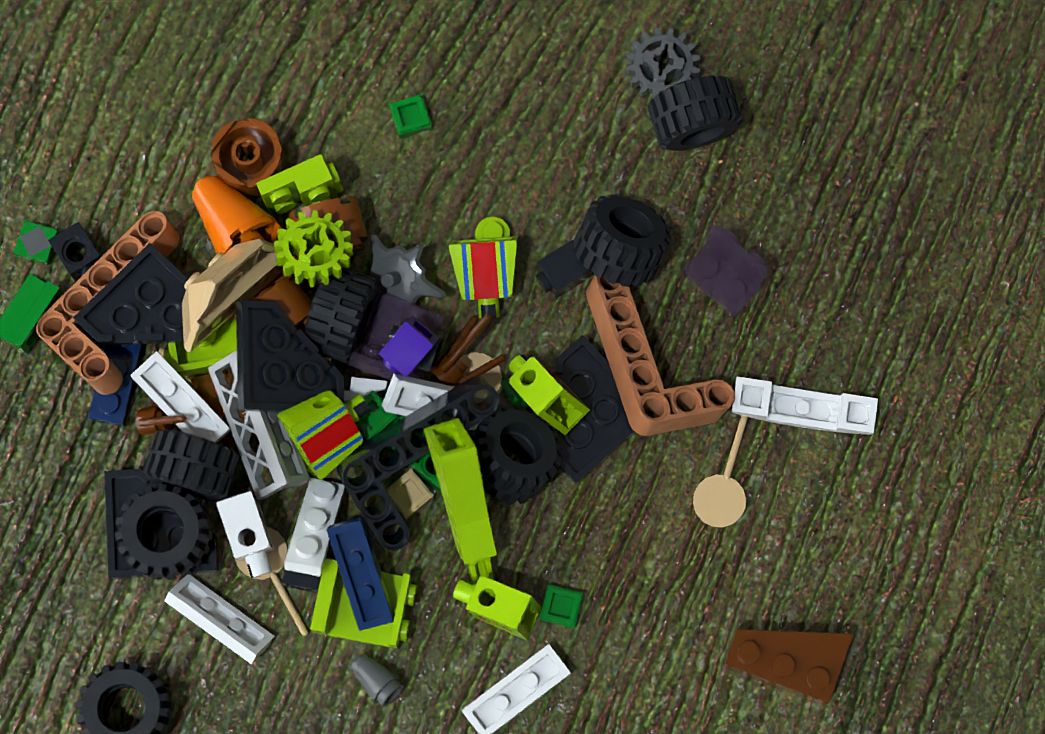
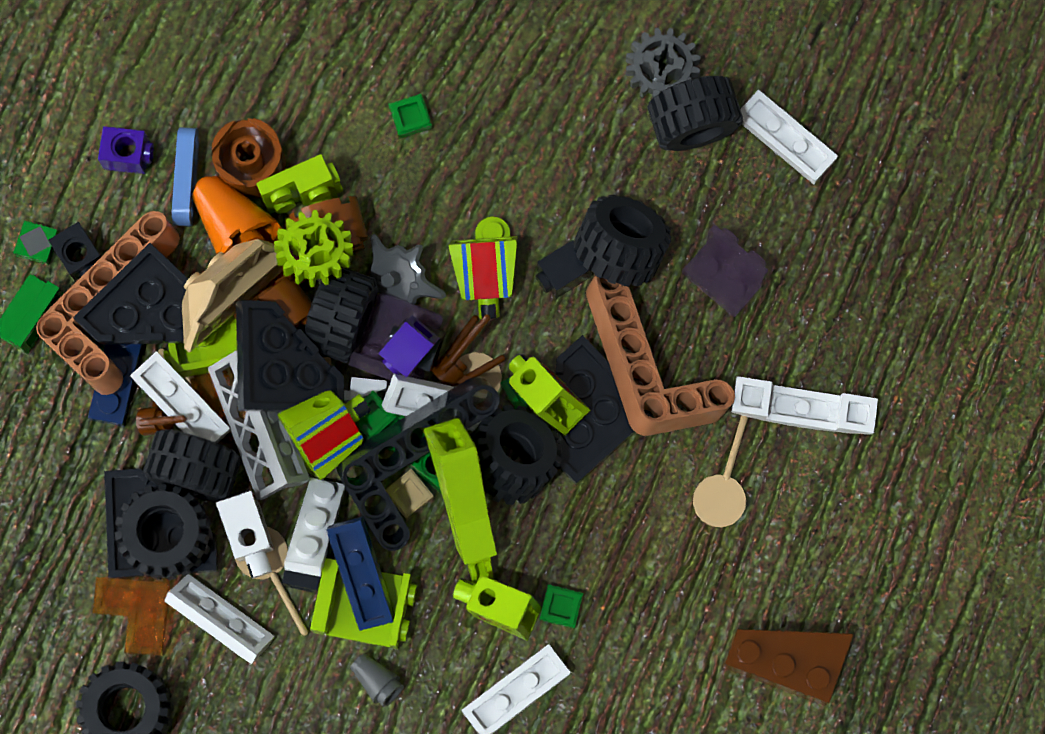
(114, 140): none -> dark purple brick
(142, 604): none -> clear orange plate
(185, 176): none -> medium blue beam
(787, 137): none -> white plate

